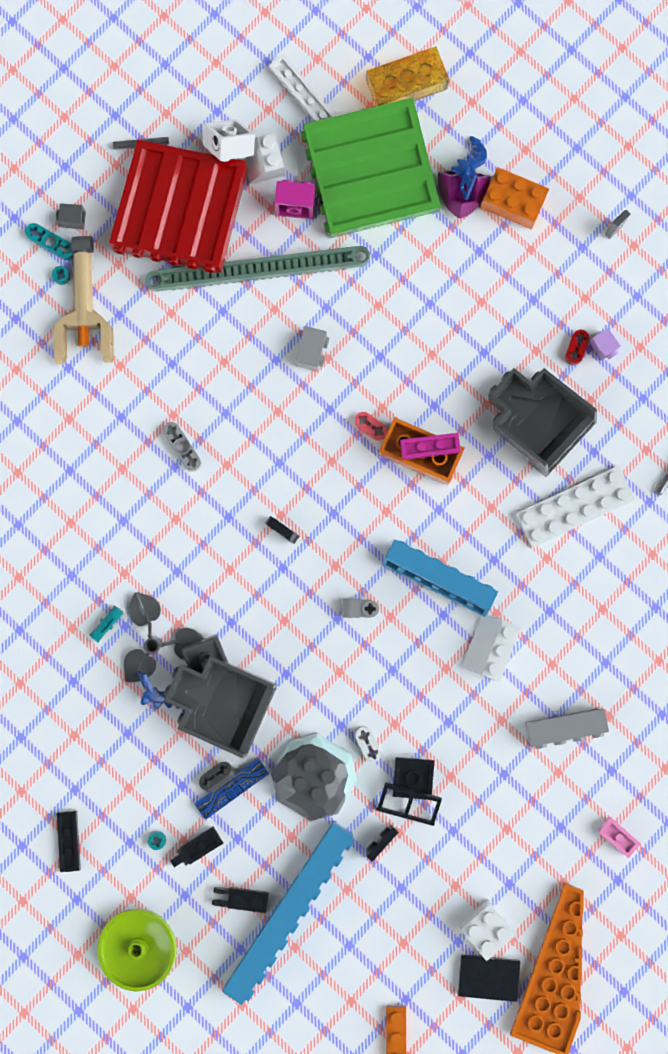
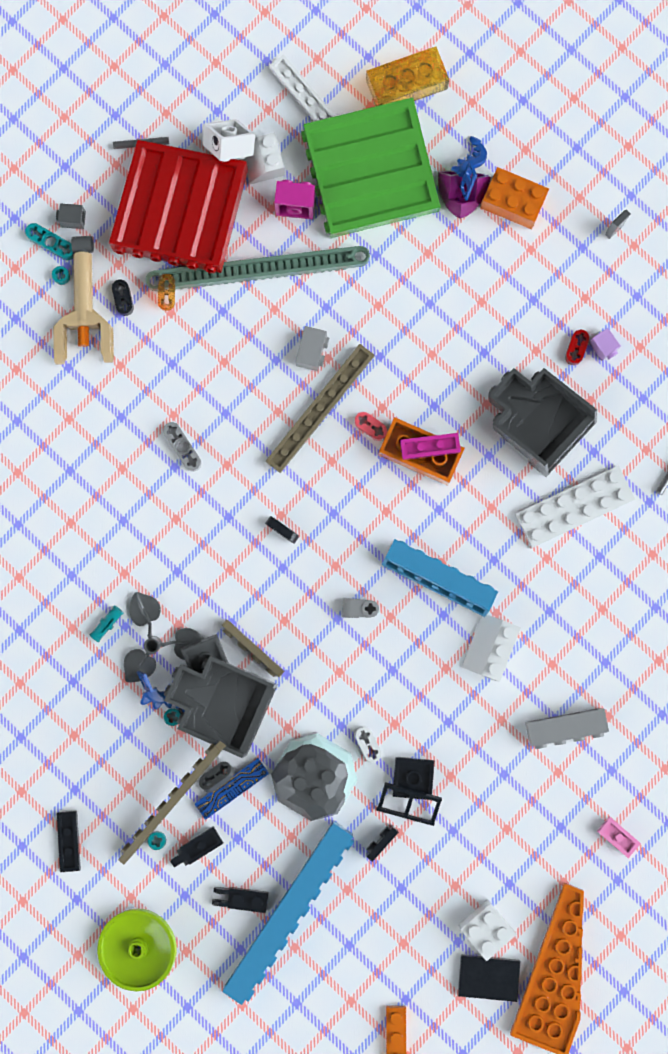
(118, 298): none -> black beam
(162, 292): none -> clear orange beam
(167, 719): none -> teal bush
(175, 796): none -> dark tan plate
(258, 655): none -> dark tan plate
(320, 408): none -> dark tan plate

